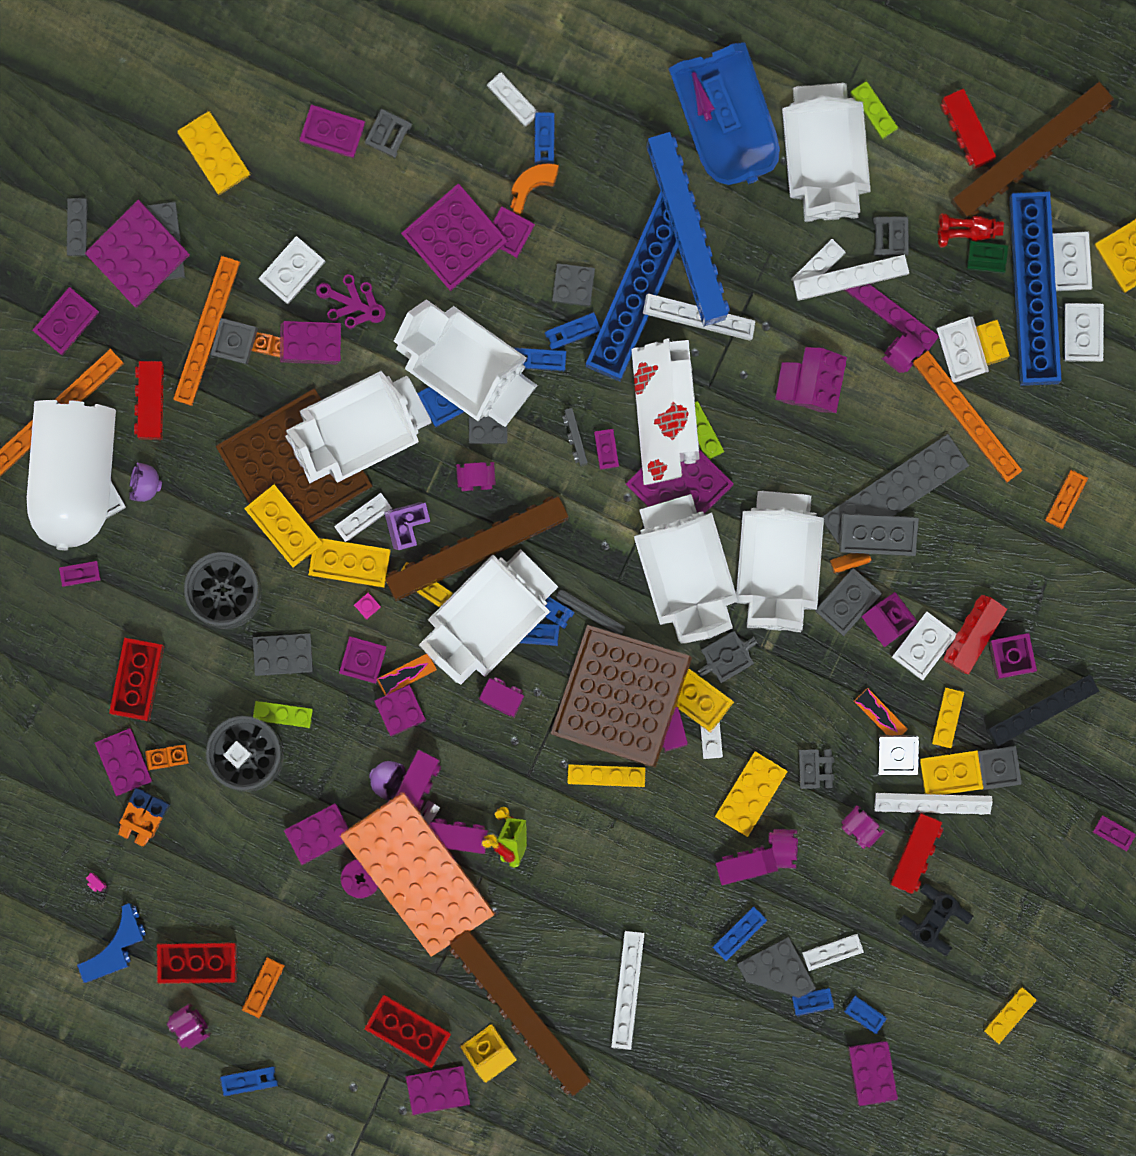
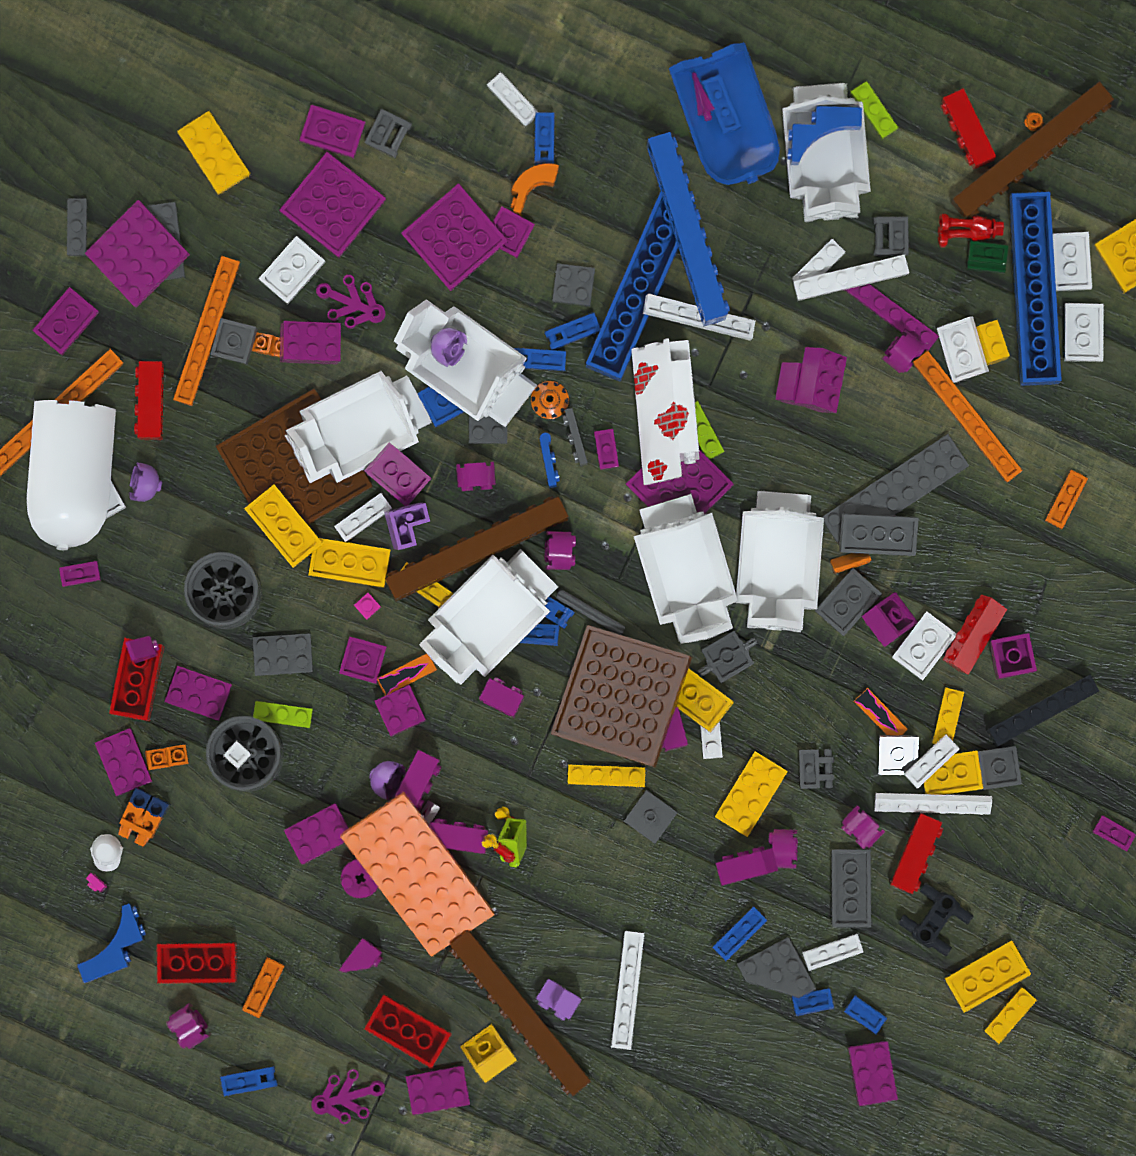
(106, 852): none -> white hat
(142, 648): none -> magenta slope
(198, 693): none -> magenta plate
(332, 205): none -> magenta plate
(344, 1097): none -> magenta plant
(362, 957): none -> magenta slope
(397, 474): none -> magenta plate
(447, 346): none -> medium lavender cylinder
(549, 458): none -> blue plate
(552, 409): none -> orange dish
(558, 999): none -> medium lavender brick
(559, 550): none -> magenta brick
(650, 817): none -> dark grey plate
(826, 120): none -> blue arch
(851, 888): none -> dark grey plate
(931, 761): none -> white tile
(987, 976): none -> yellow plate
(1034, 126): none -> orange plate

